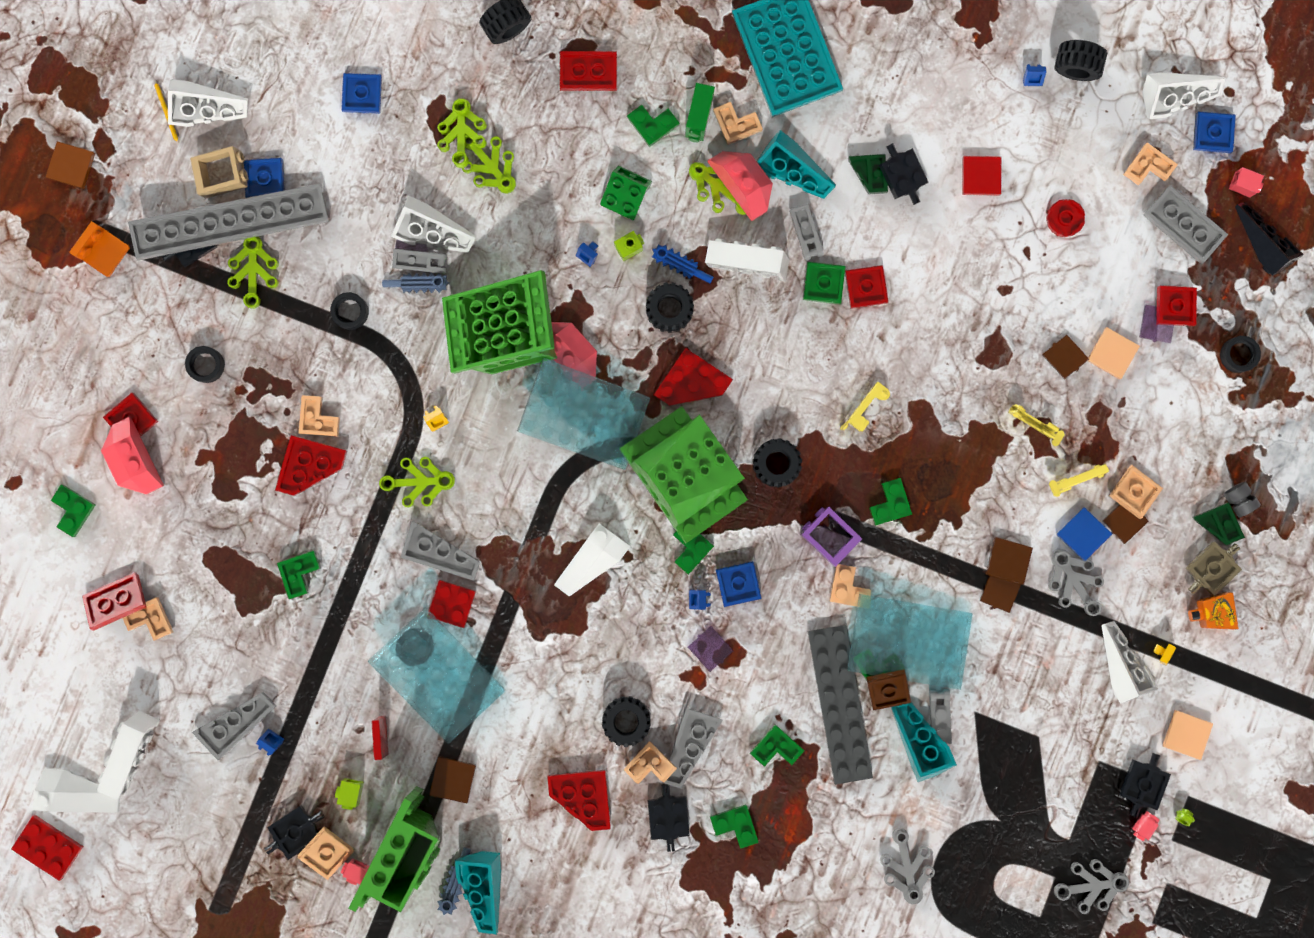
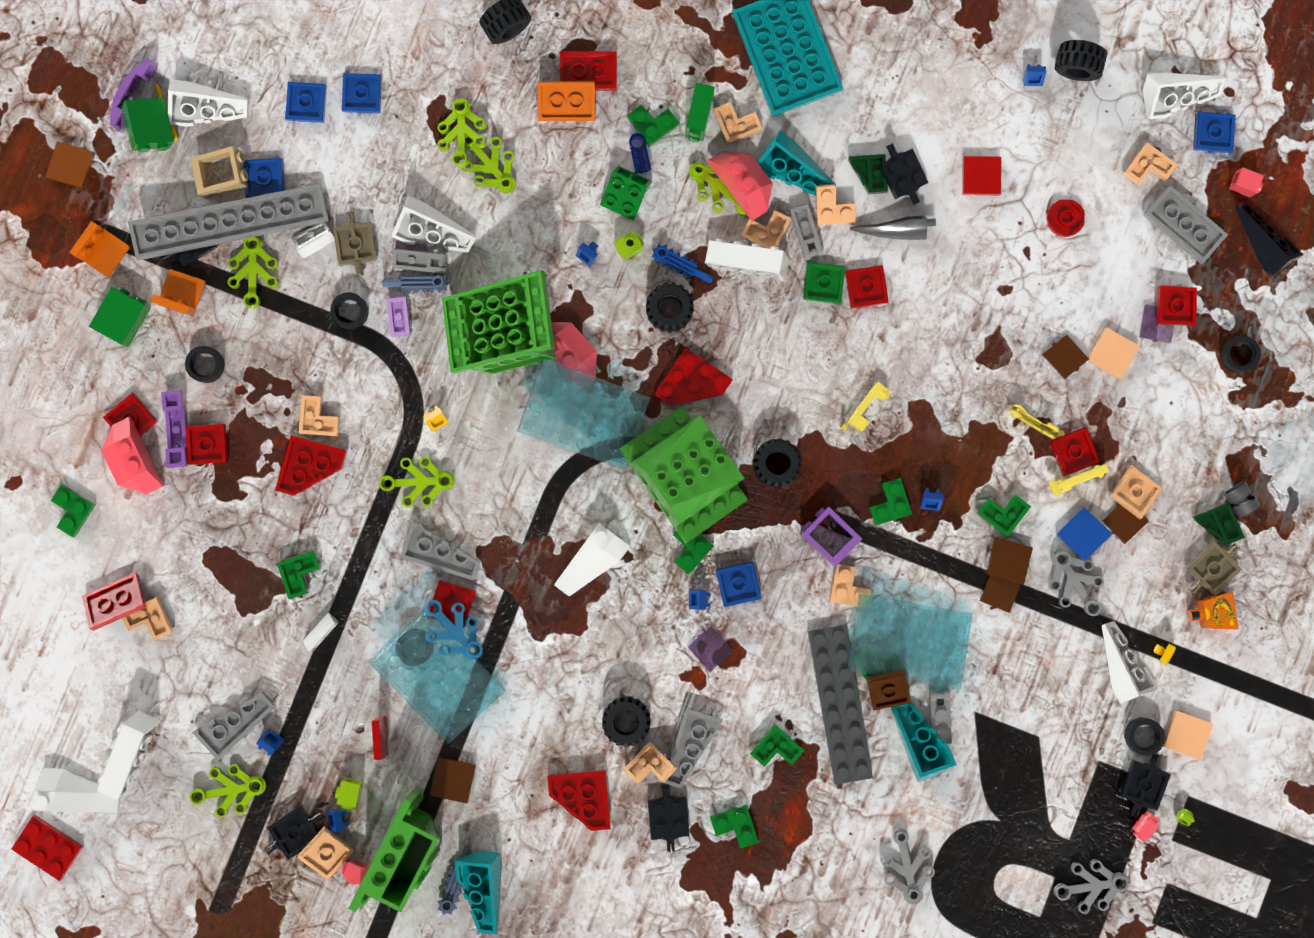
(120, 316): none -> green brick
(143, 71): none -> medium lavender slope
(147, 124): none -> green brick
(176, 421): none -> medium lavender slope
(180, 293): none -> orange bracket
(206, 444): none -> red plate
(232, 790): none -> lime plant
(305, 102): none -> blue tile
(313, 239): none -> white slope
(320, 632): none -> white slope
(335, 819): none -> blue tile
(355, 244): none -> dark tan plate
(398, 317): none -> lavender plate
(455, 631): none -> dark azure plant
(566, 100): none -> orange plate
(639, 155): none -> clear blue piece
(767, 235): none -> light nougat plate
(828, 210): none -> light nougat plate
(904, 228): none -> dark grey piece
(932, 501): none -> blue tile
(1004, 519): none -> green plate
(1074, 451): none -> red tile
(1159, 736): none -> black tyre

